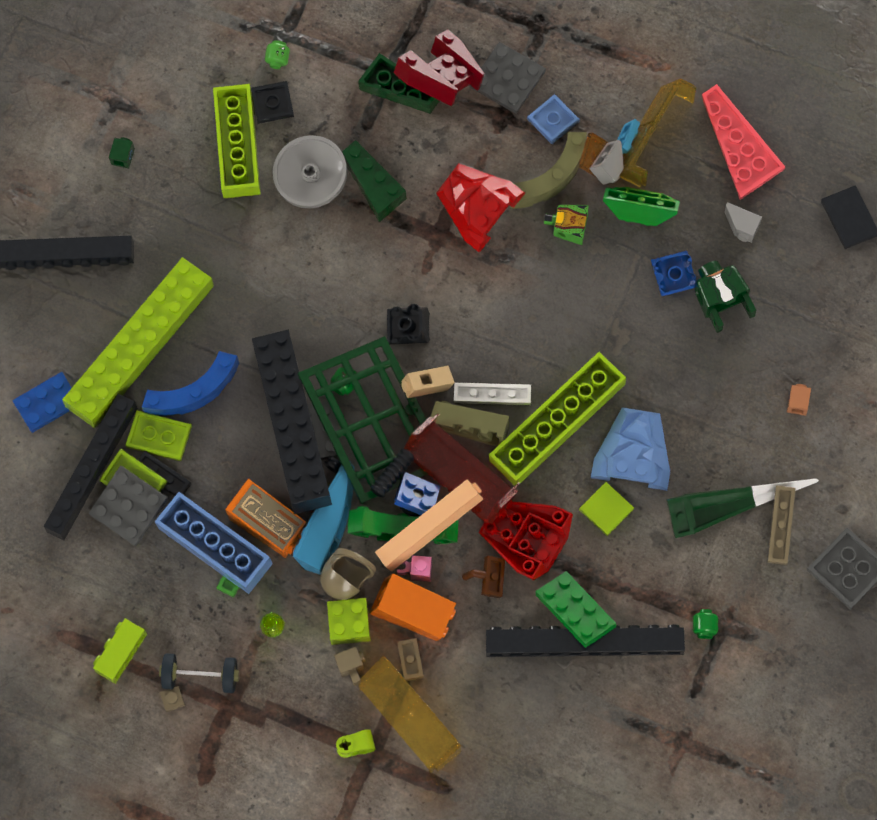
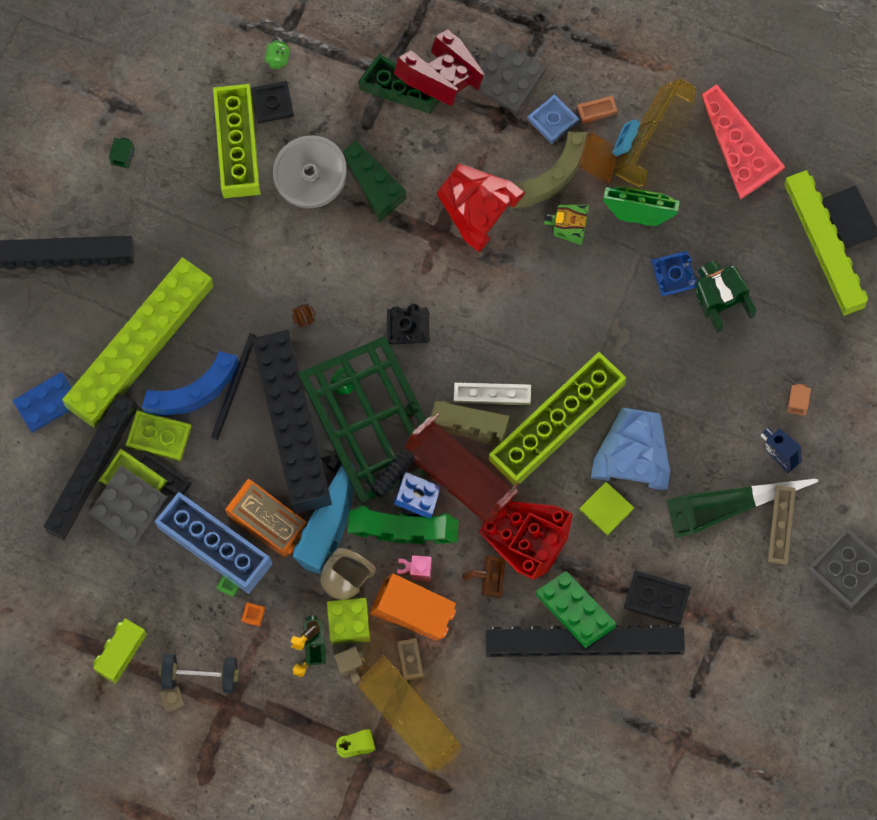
(233, 387): none -> black piece
(253, 614): none -> orange tile
(272, 625): clear neon green piece -> none
(303, 315): none -> reddish brown gear
(314, 644): none -> torso
(427, 382): tan brick -> none
(429, 525): light nougat brick -> none
(597, 109): none -> nougat tile
(609, 163): light grey slope -> none
(657, 597): none -> black plate
(705, 624): green head -> none
(742, 222): light grey slope -> none
(782, 449): none -> dark blue torso
(826, 243): none -> lime brick

